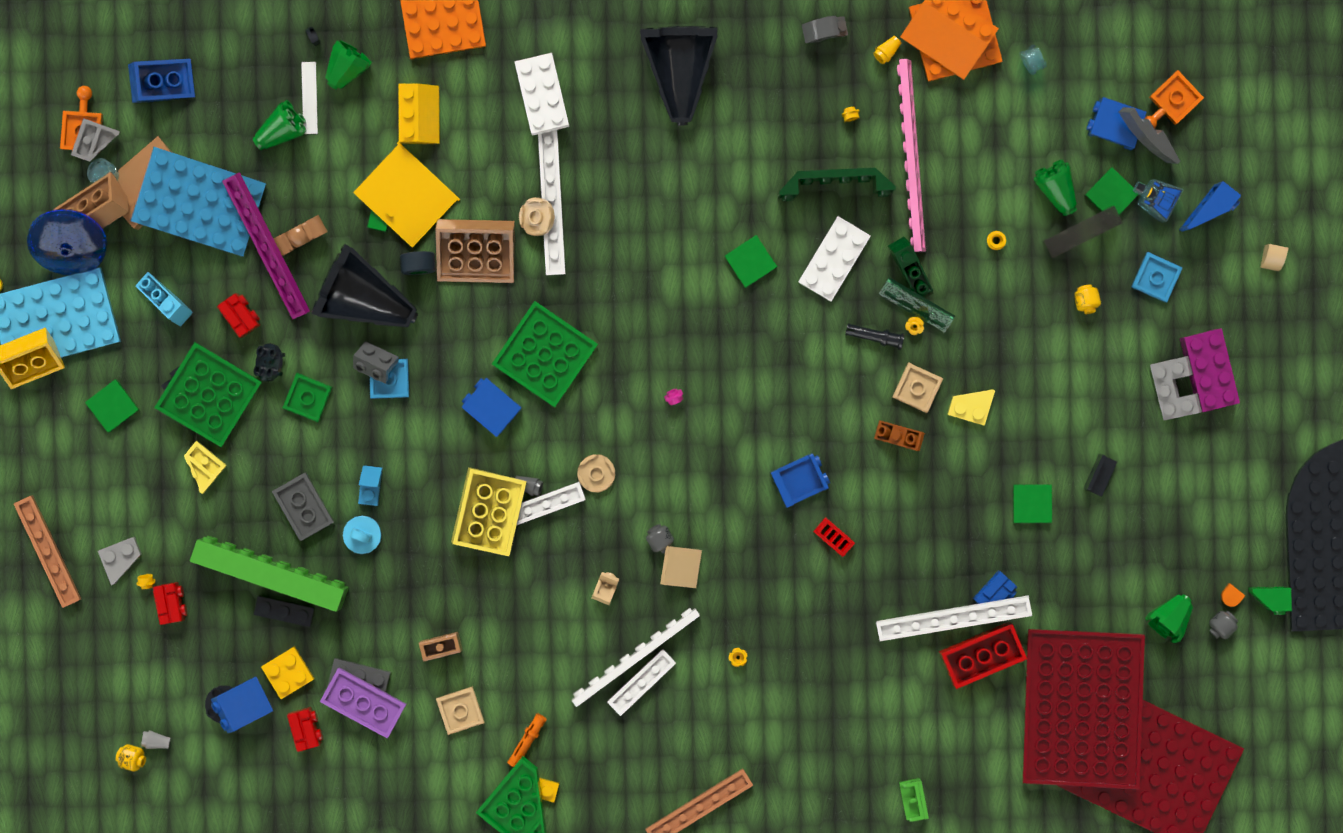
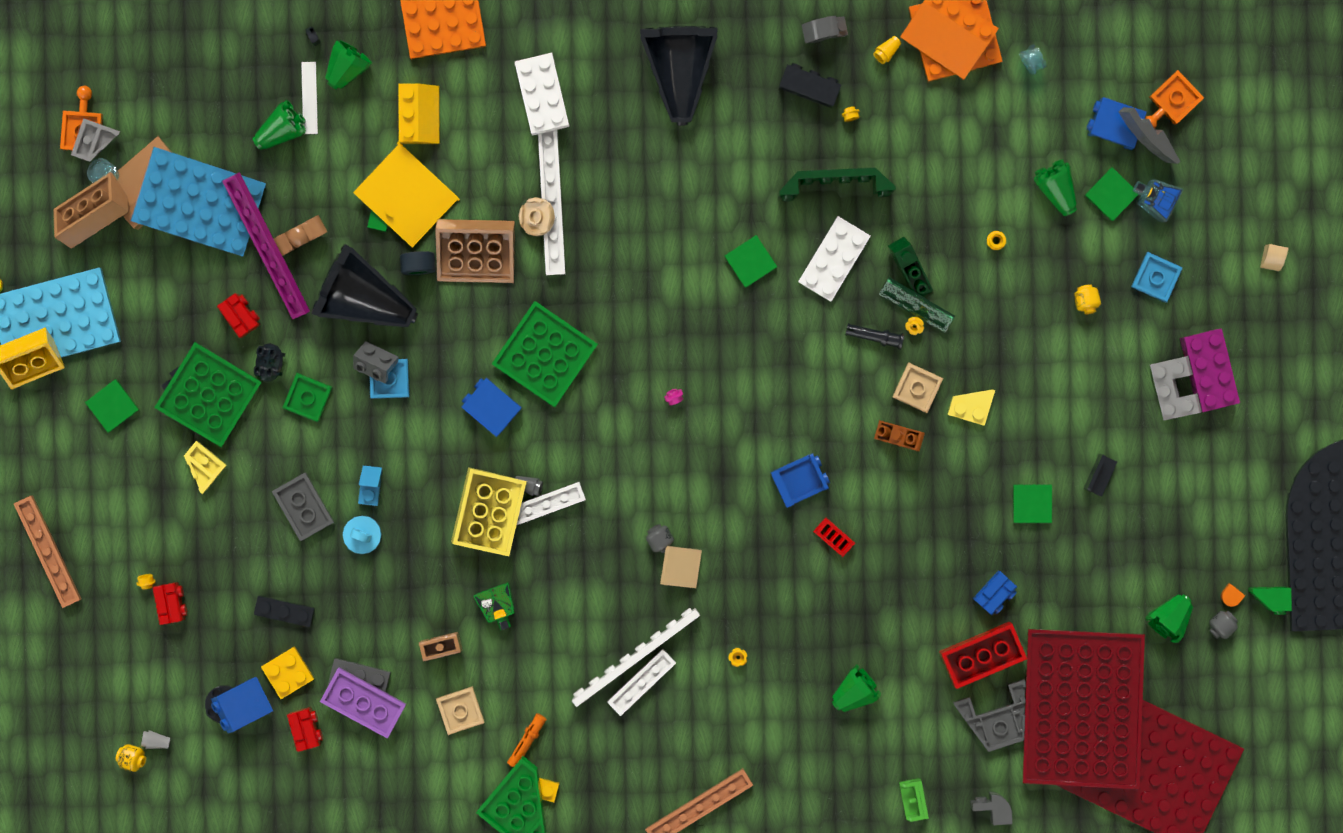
(67, 242): clear blue dish -> none
(119, 558): light grey wing -> none
(161, 80): blue slope -> none
(164, 299): medium azure slope -> none
(269, 574): bright green brick -> none
(497, 604): none -> torso
(596, 473): tan tile -> none
(605, 588): tan bracket -> none
(810, 85): none -> black brick
(855, 690): none -> green cone
(910, 147): bright pink plate -> none
(954, 618): white plate -> none
(999, 808): none -> dark grey brick
(1001, 725): none -> dark grey wing
(1082, 231): clear smoke arch -> none
(1216, 202): blue slope -> none

